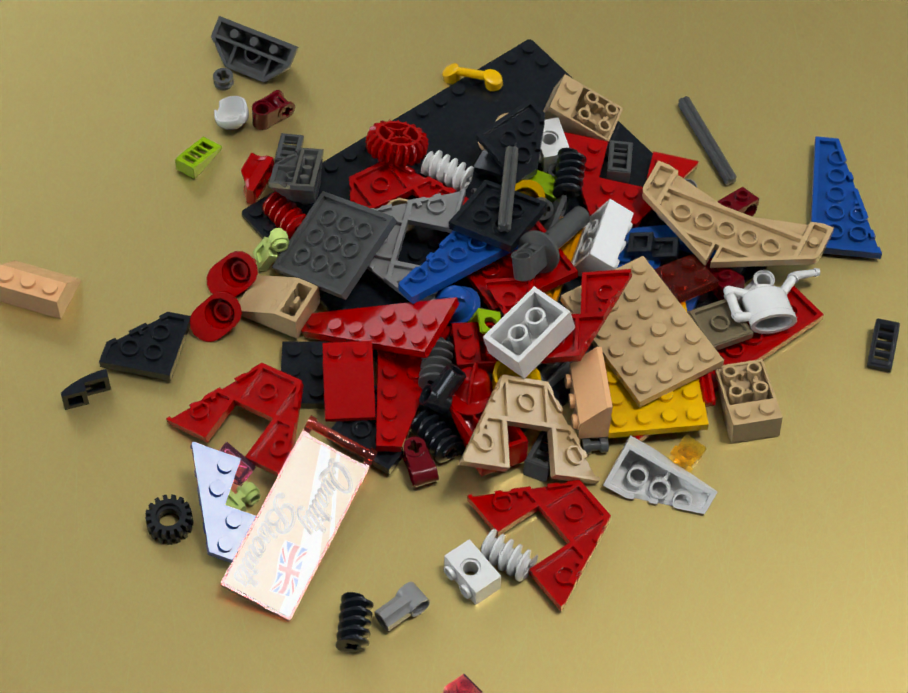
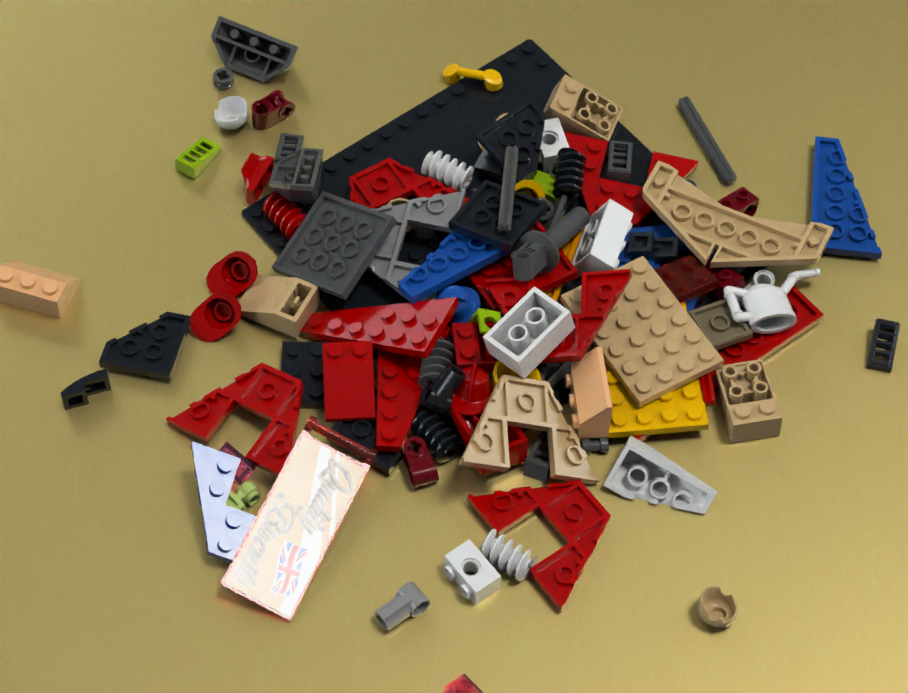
(164, 507): black tyre -> none
(267, 249): yellowish green plate -> none
(354, 622): black piece -> none
(396, 143): red gear -> none
(688, 452): clear yellow bracket -> none
(717, 608): none -> tan hair

